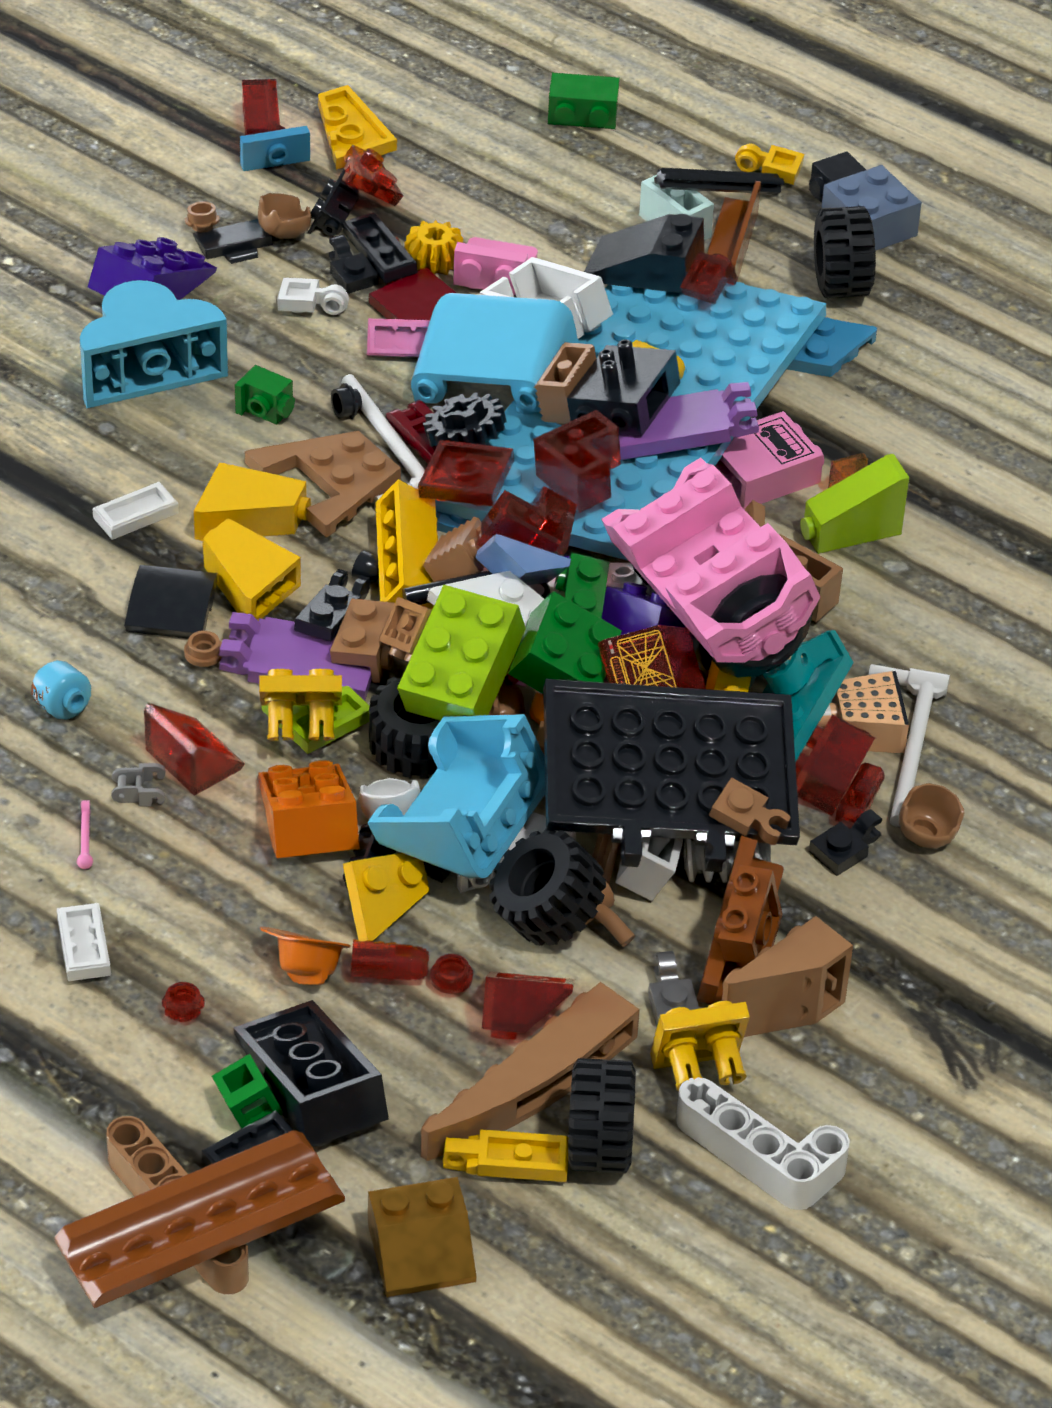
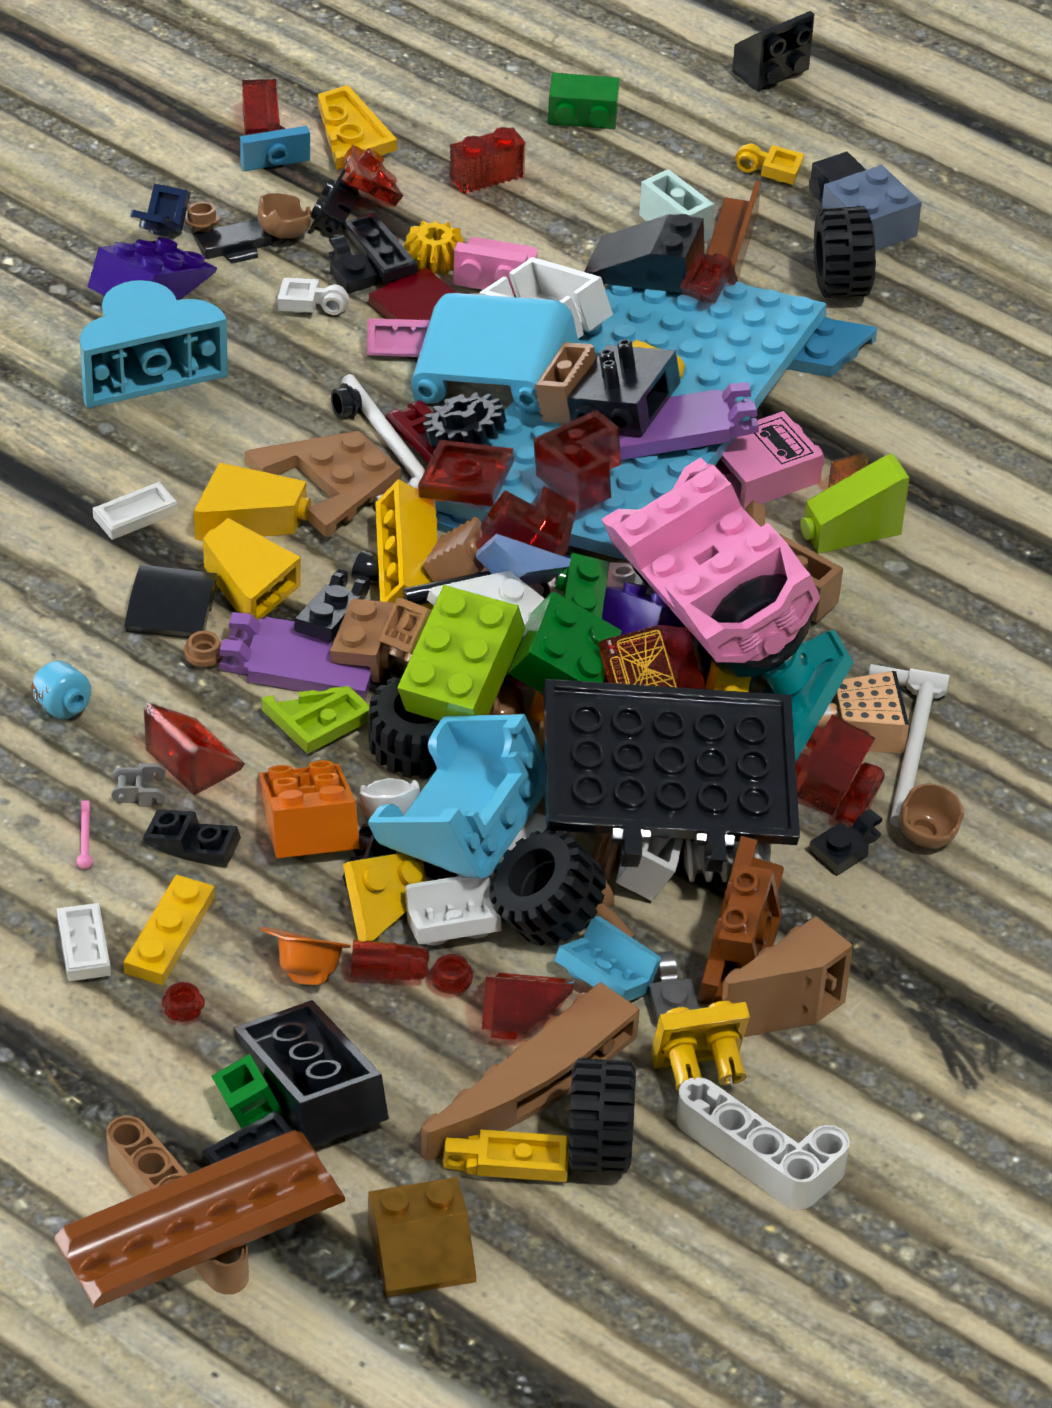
(165, 211): none -> dark blue bracket
(169, 929): none -> yellow plate
(183, 837): none -> black slope
(264, 395): green brick -> none
(282, 690): yellow plate -> none
(450, 909): none -> white bracket
(487, 160): none -> clear red brick
(610, 958): none -> medium azure bracket
(717, 180): black axle -> none
(745, 809): medium nougat plate -> none
(775, 52): none -> black slope

